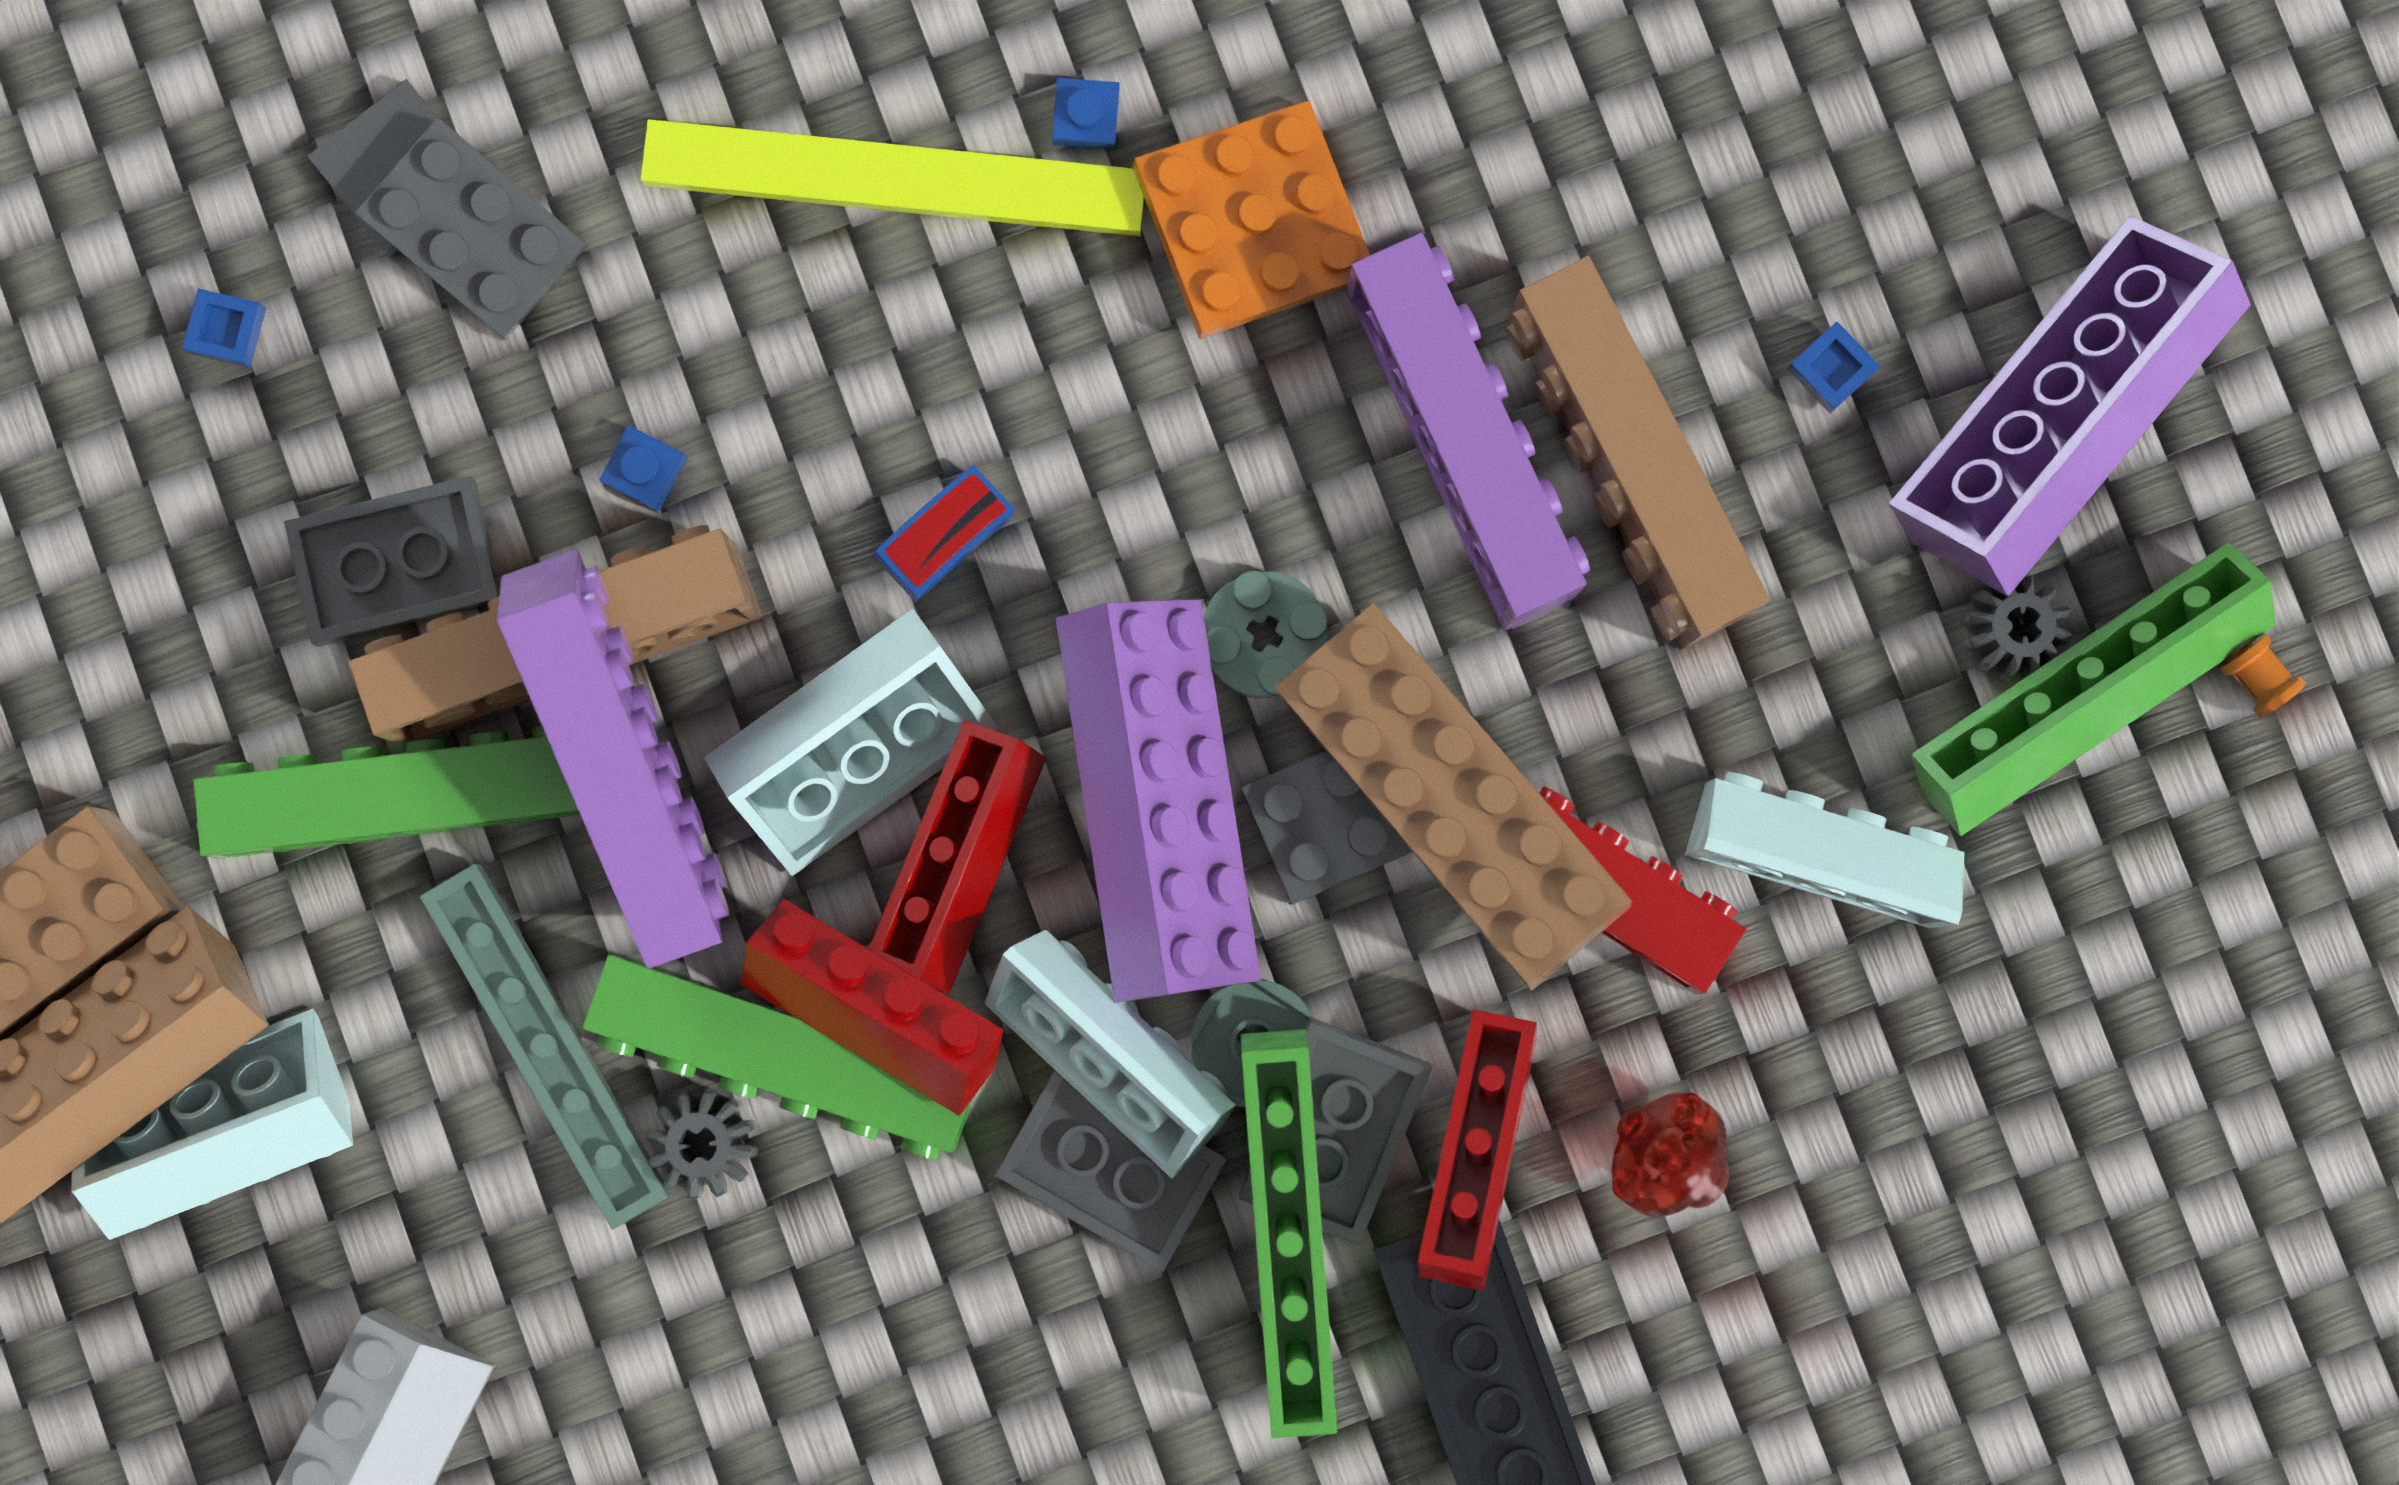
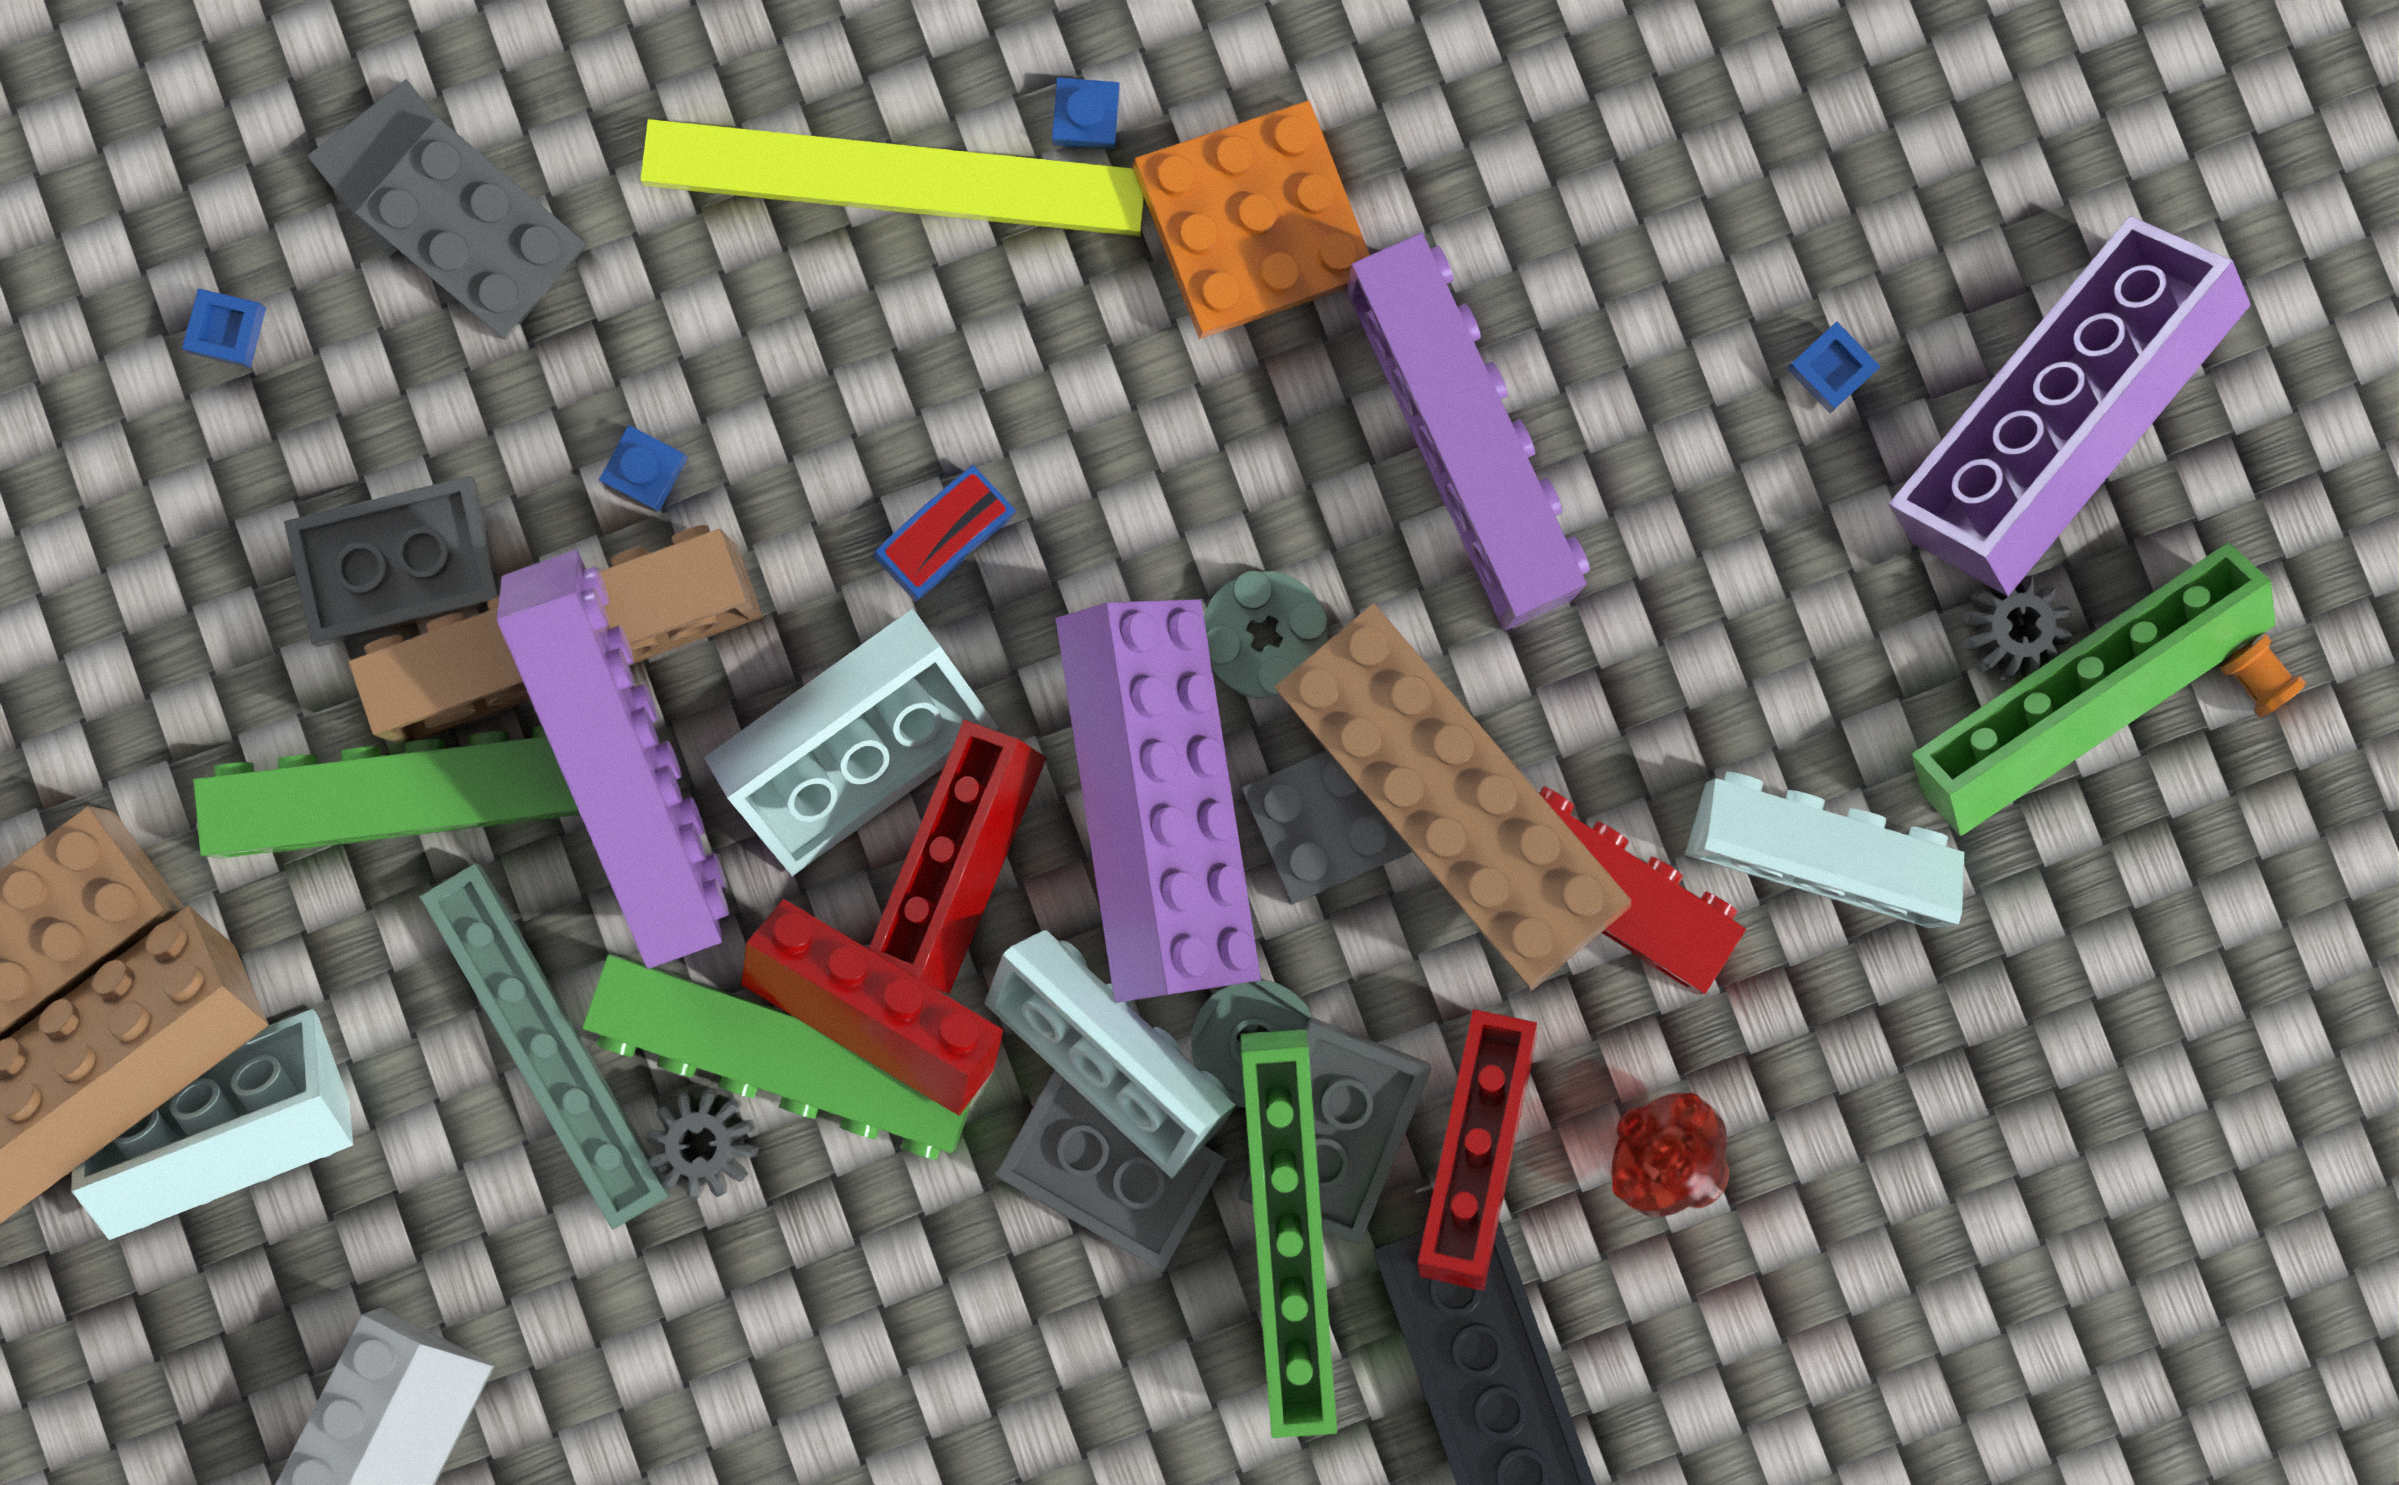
(1633, 454): medium nougat brick -> none

